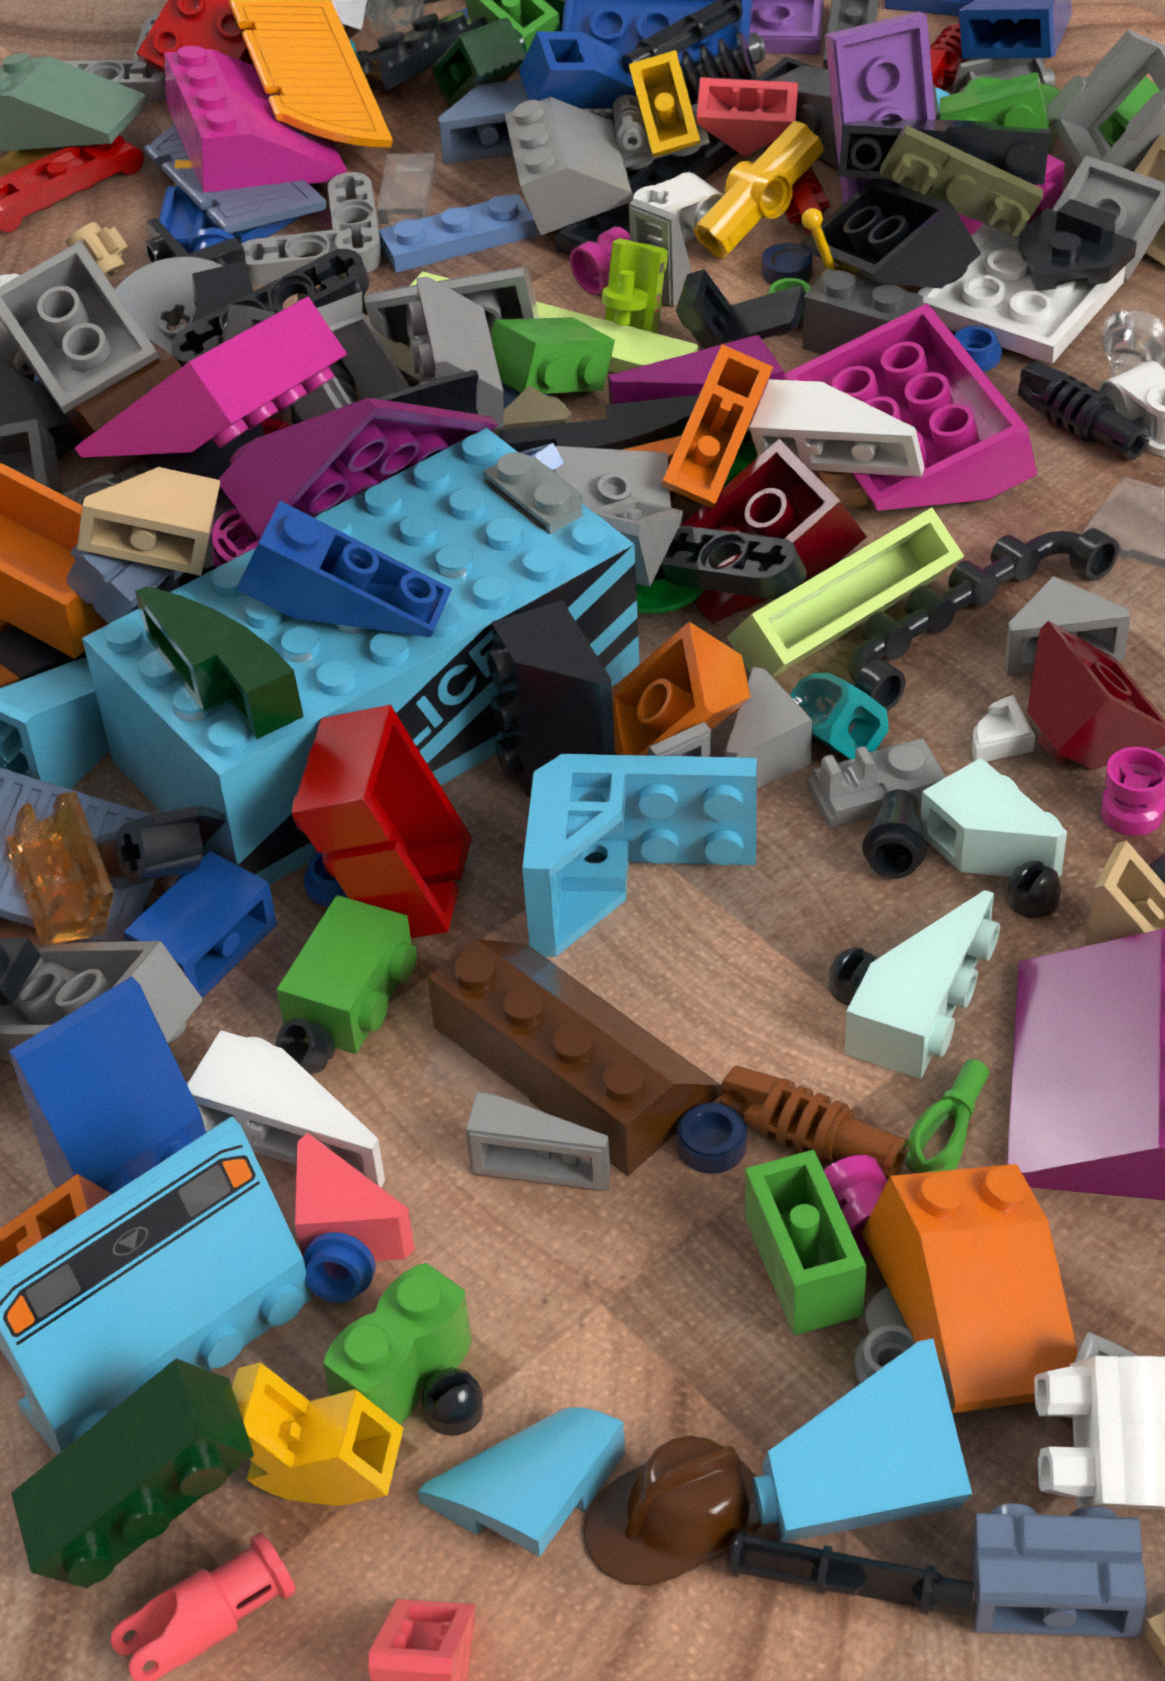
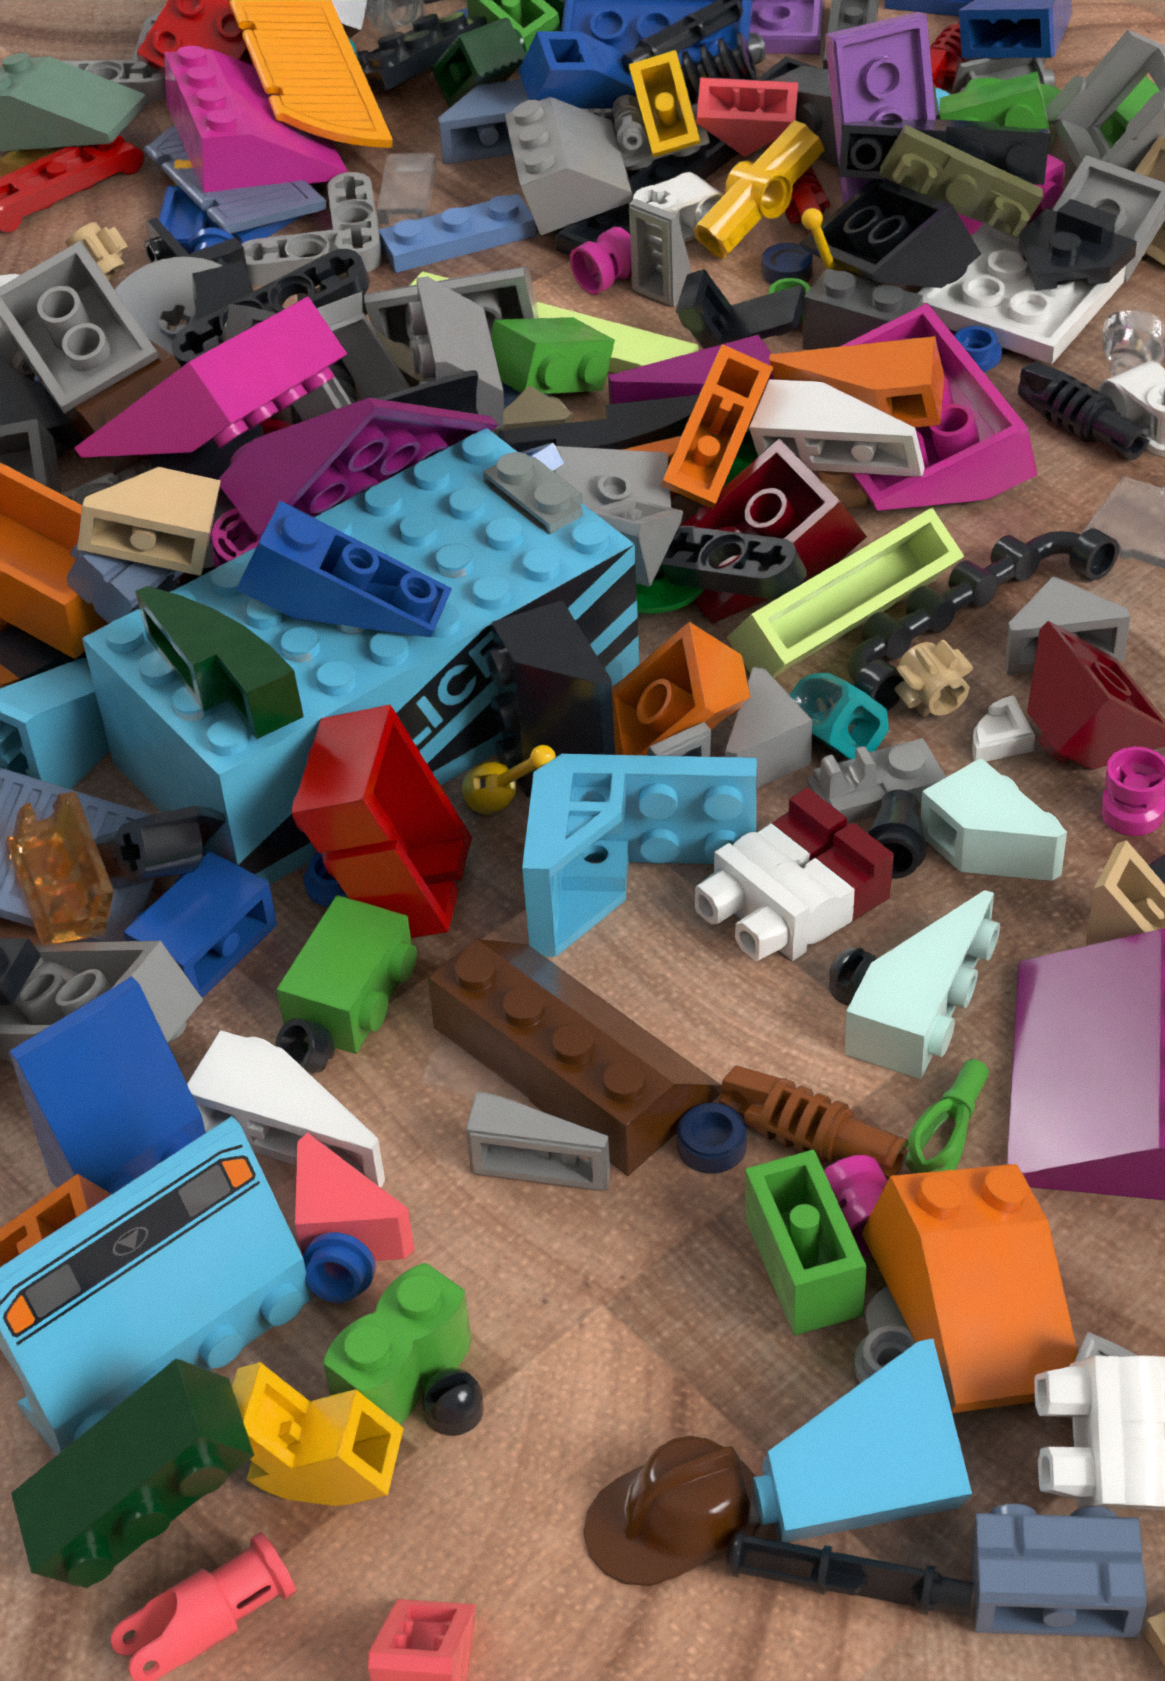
(500, 781): none -> yellow hinge
(532, 1478): medium azure slope -> none
(635, 284): lime hips -> none
(796, 879): none -> white hips
(891, 376): none -> orange slope
(933, 678): none -> tan gear
(1043, 895): black hinge -> none

